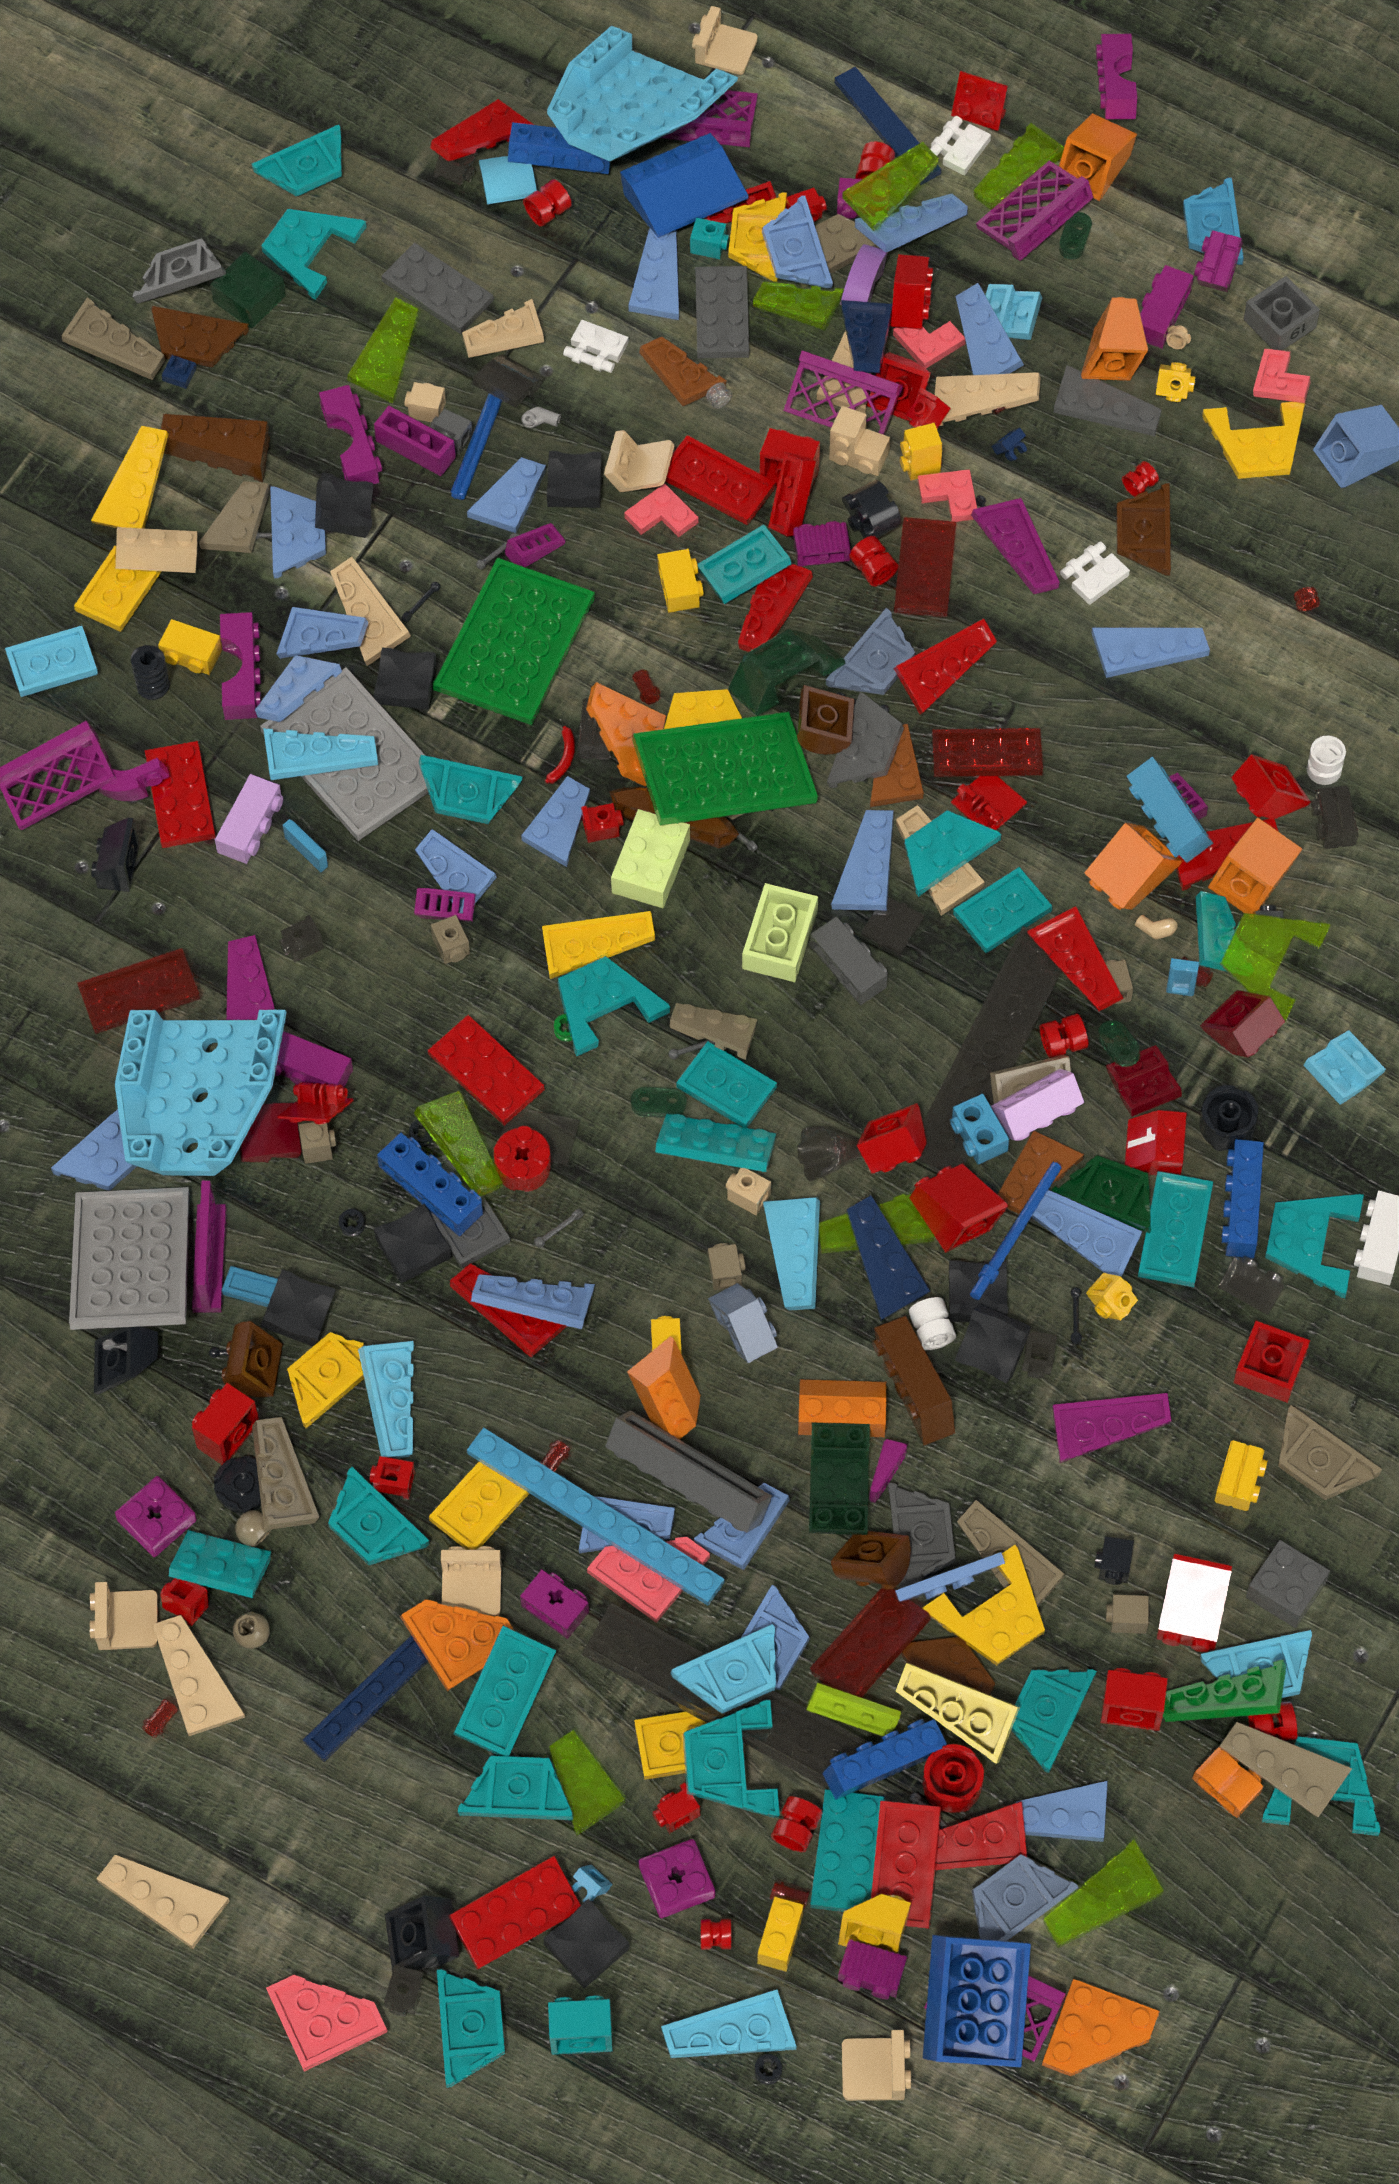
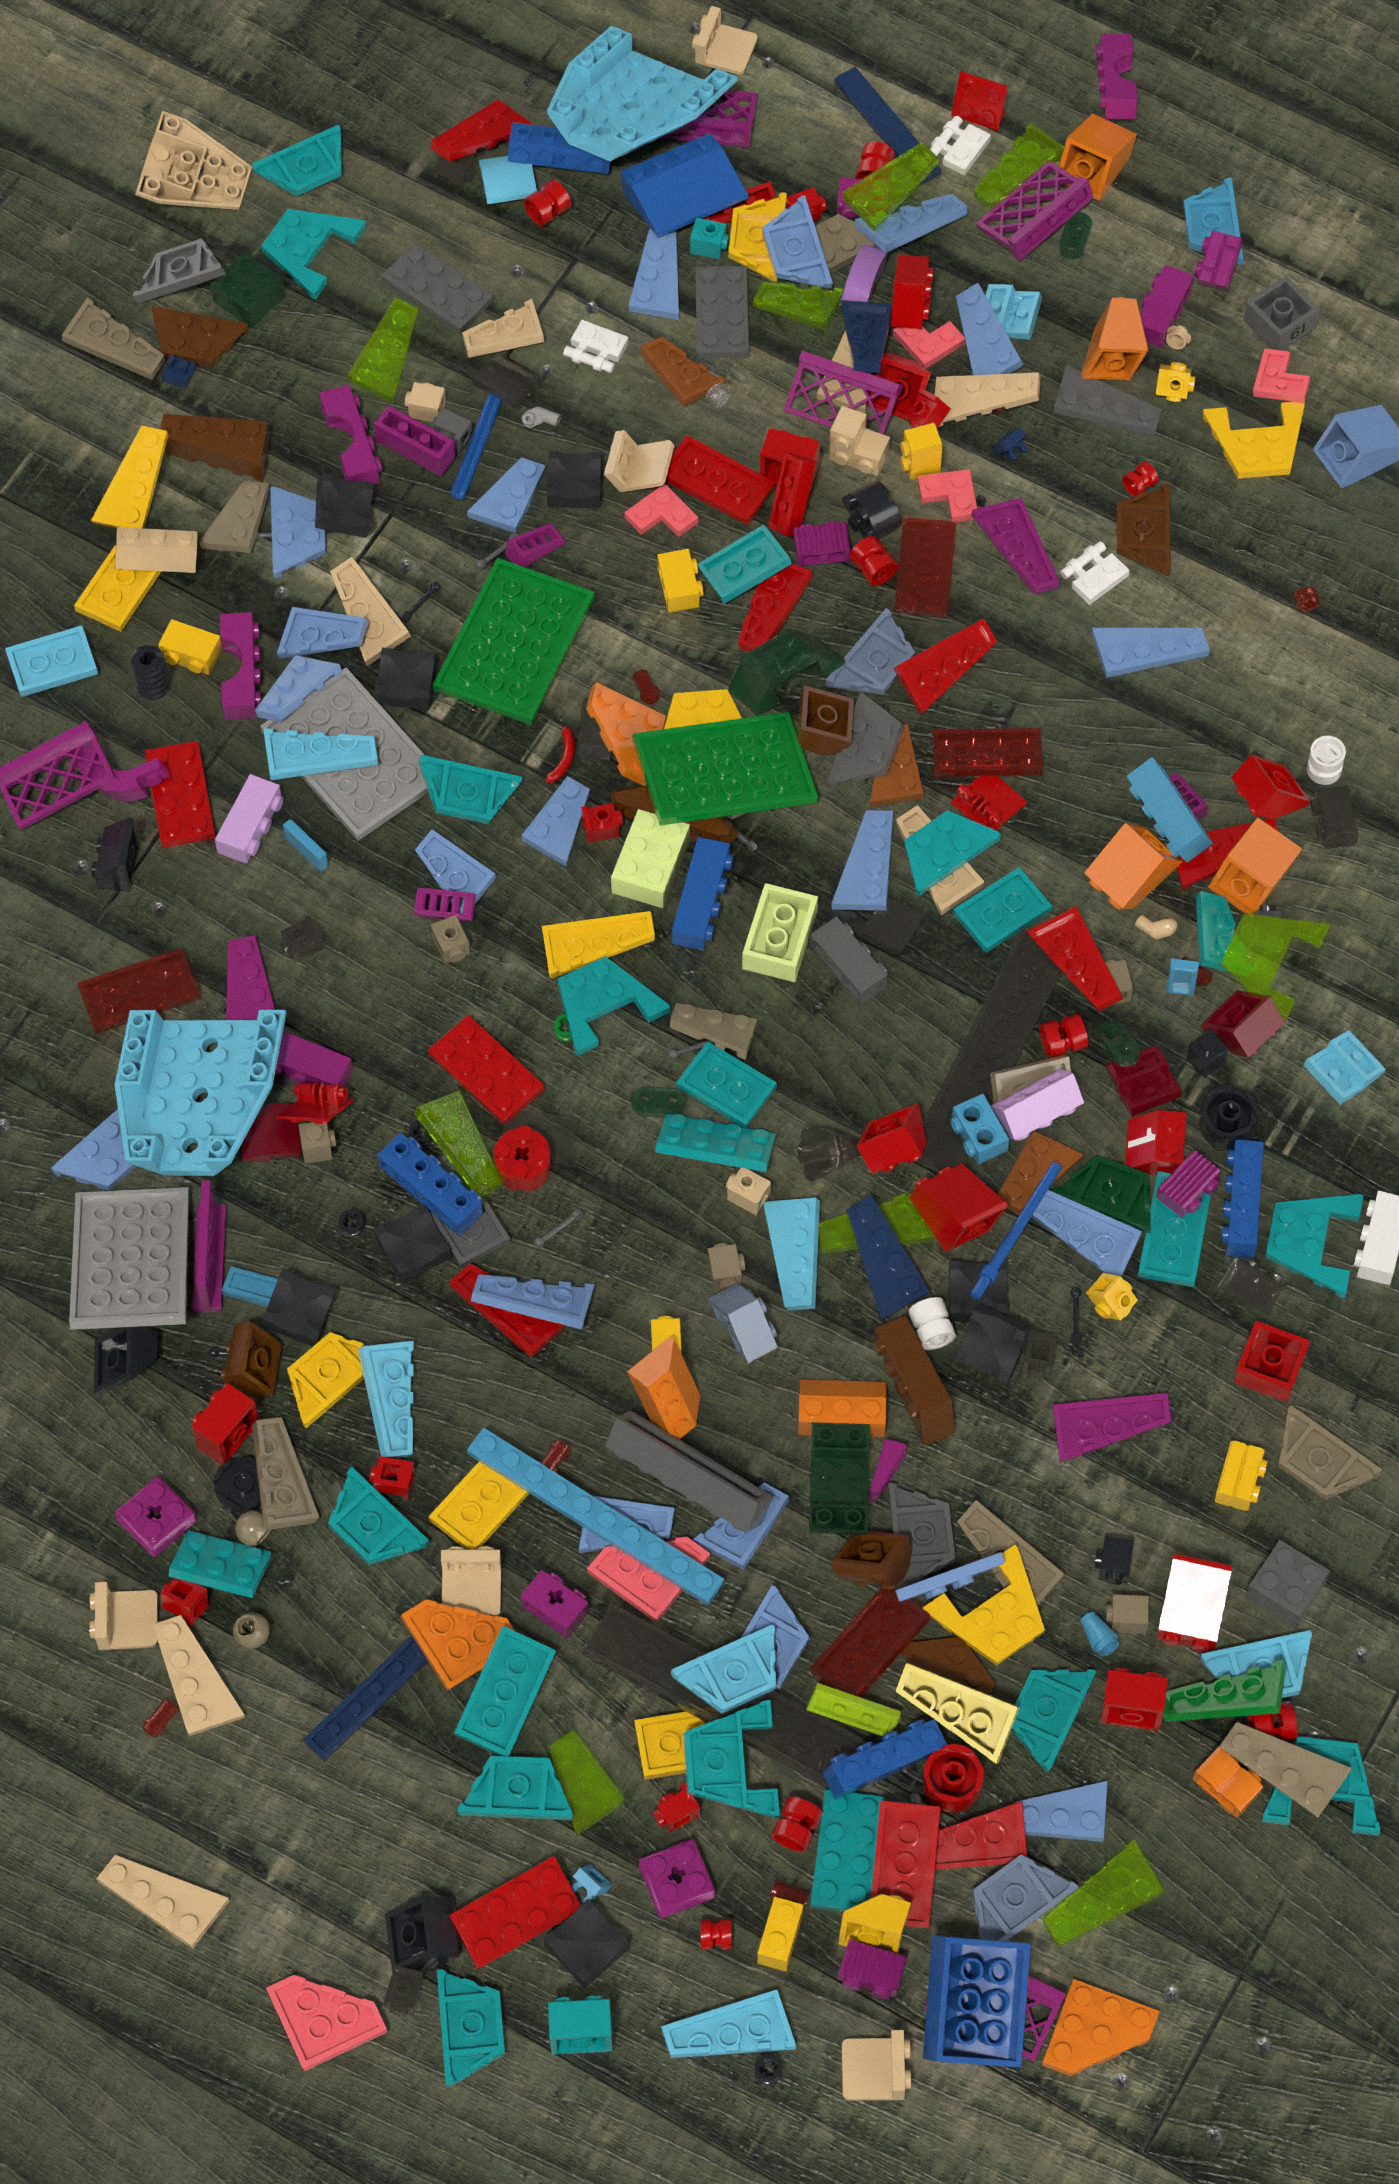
(191, 168): none -> tan wedge
(701, 894): none -> blue brick
(1100, 1635): none -> dark azure cone
(1189, 1184): none -> magenta brick
(1207, 1053): none -> black brick

